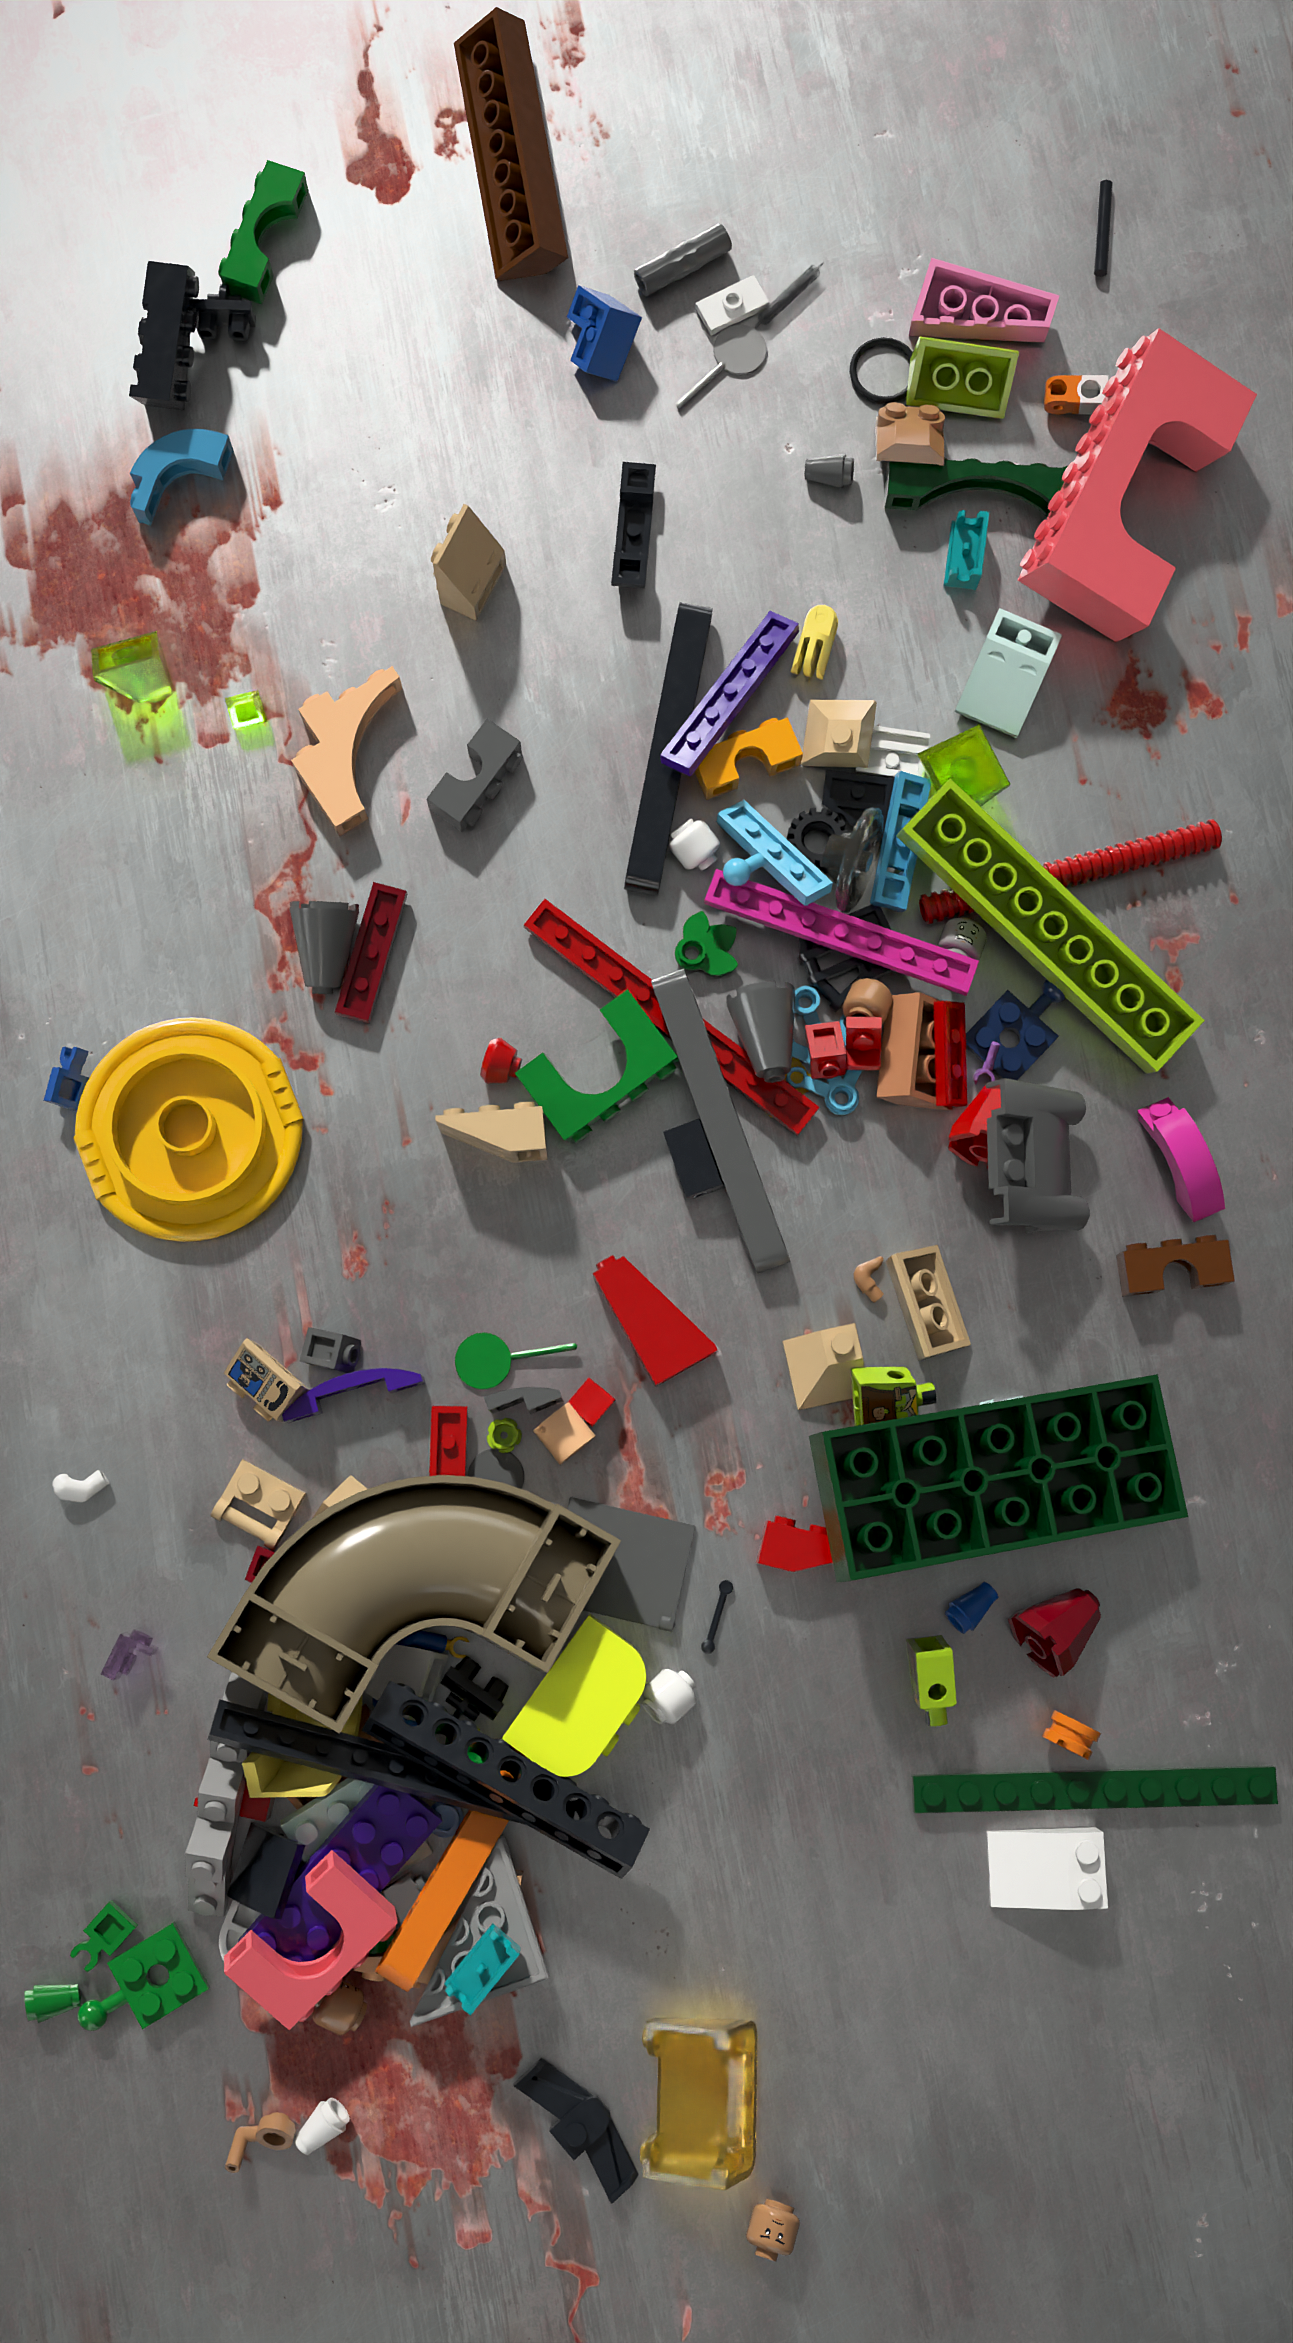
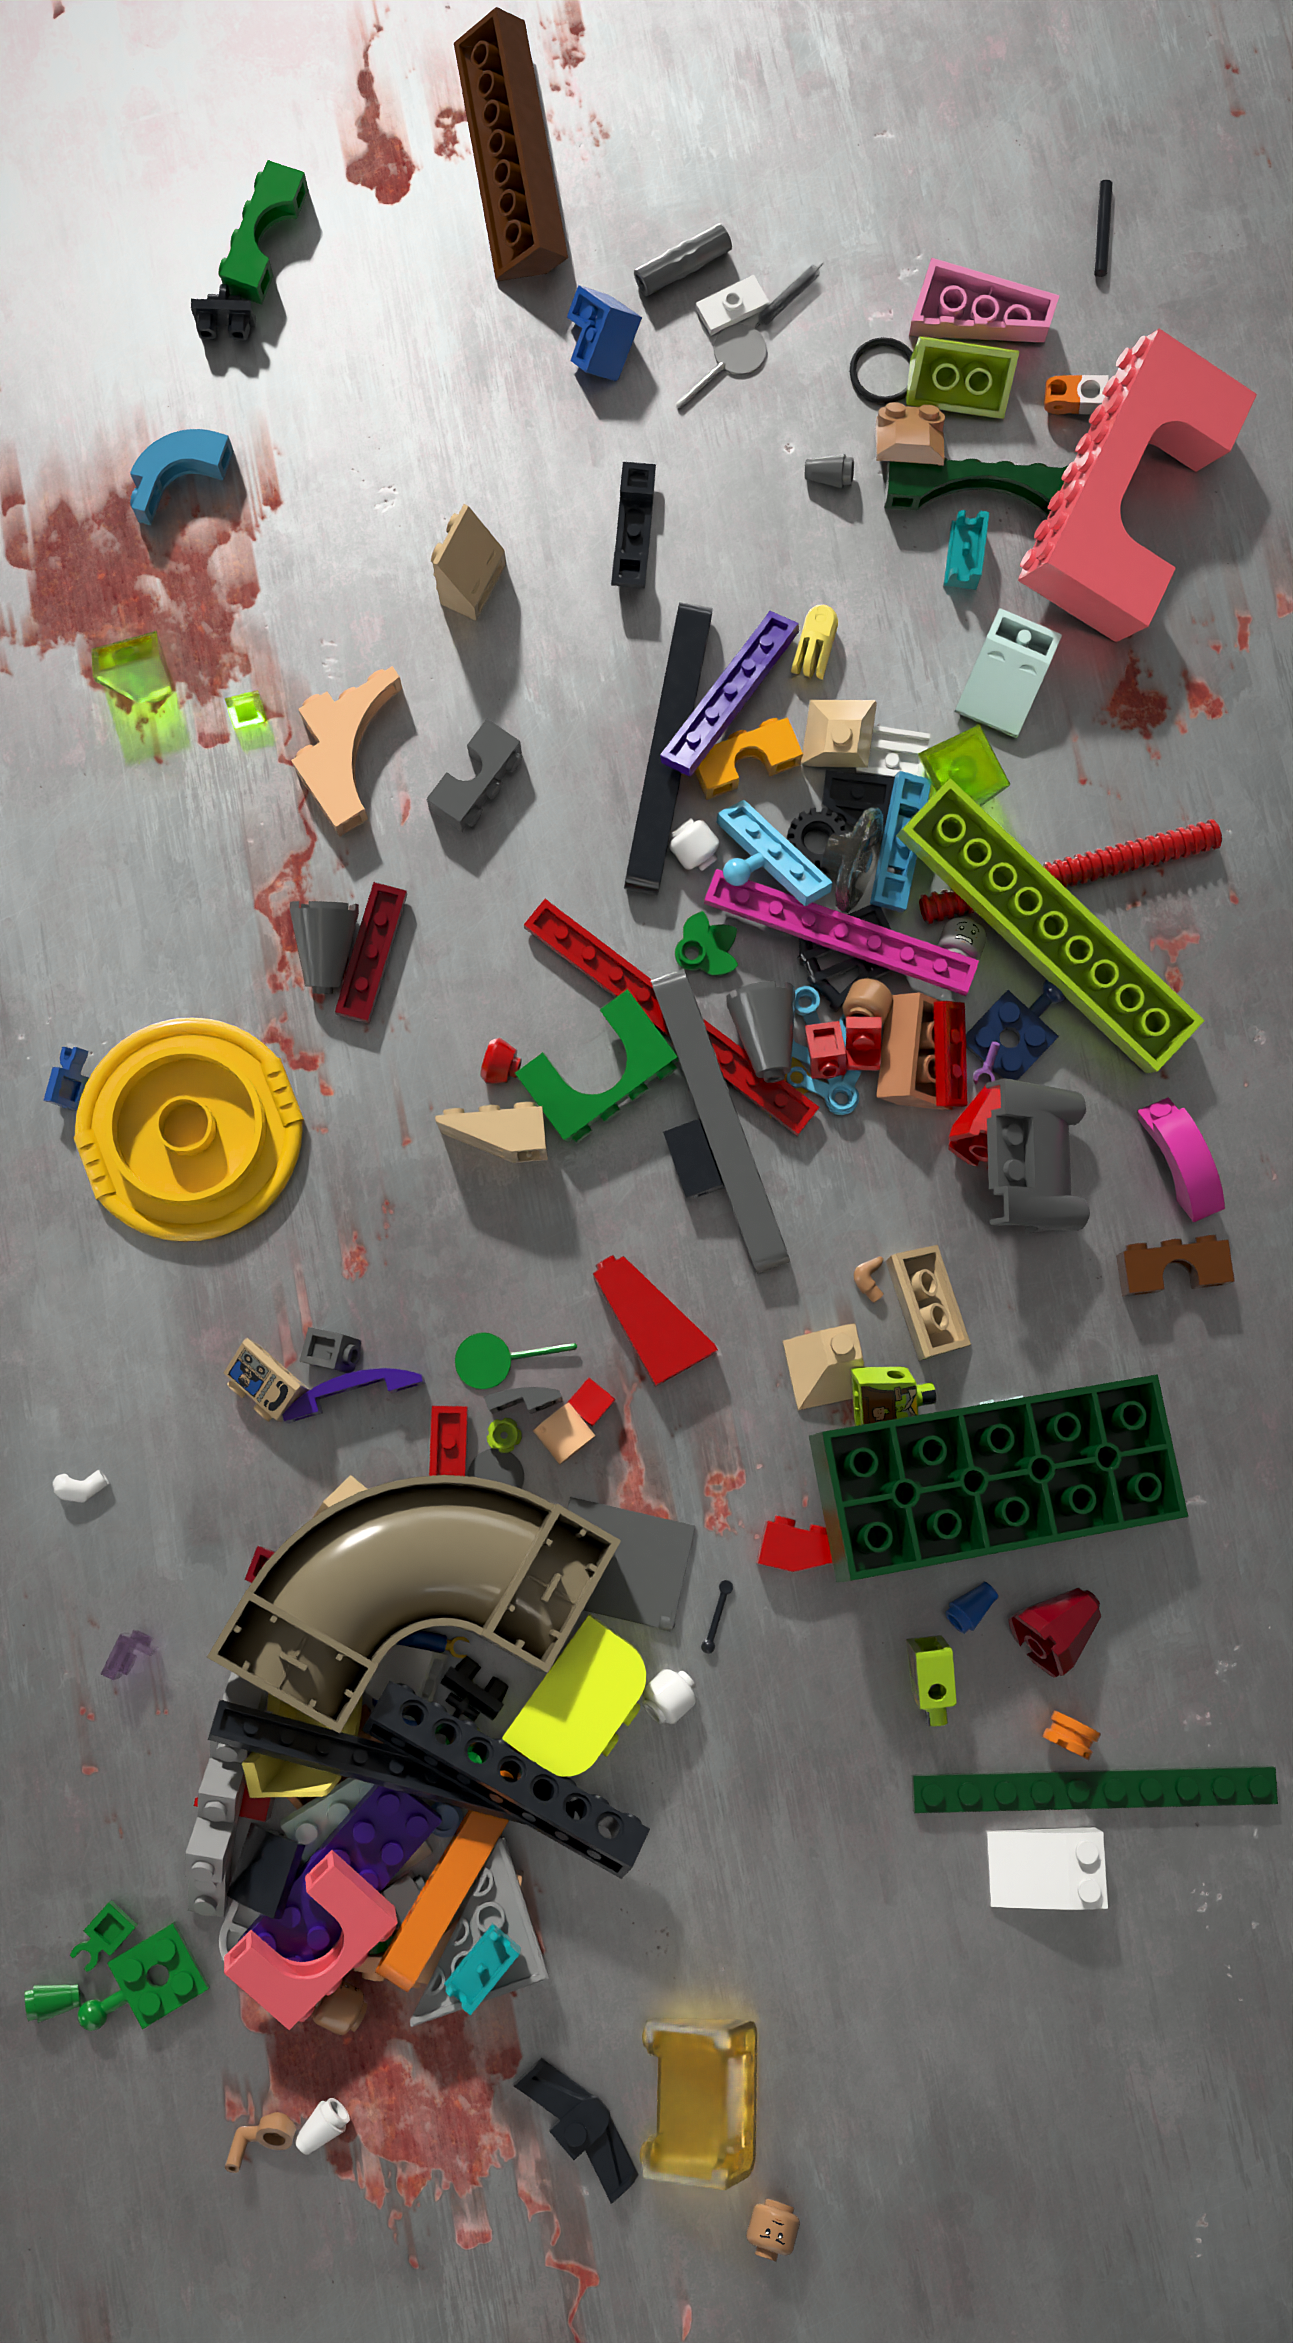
(166, 336): black wedge -> none
(264, 1493): tan plate -> none

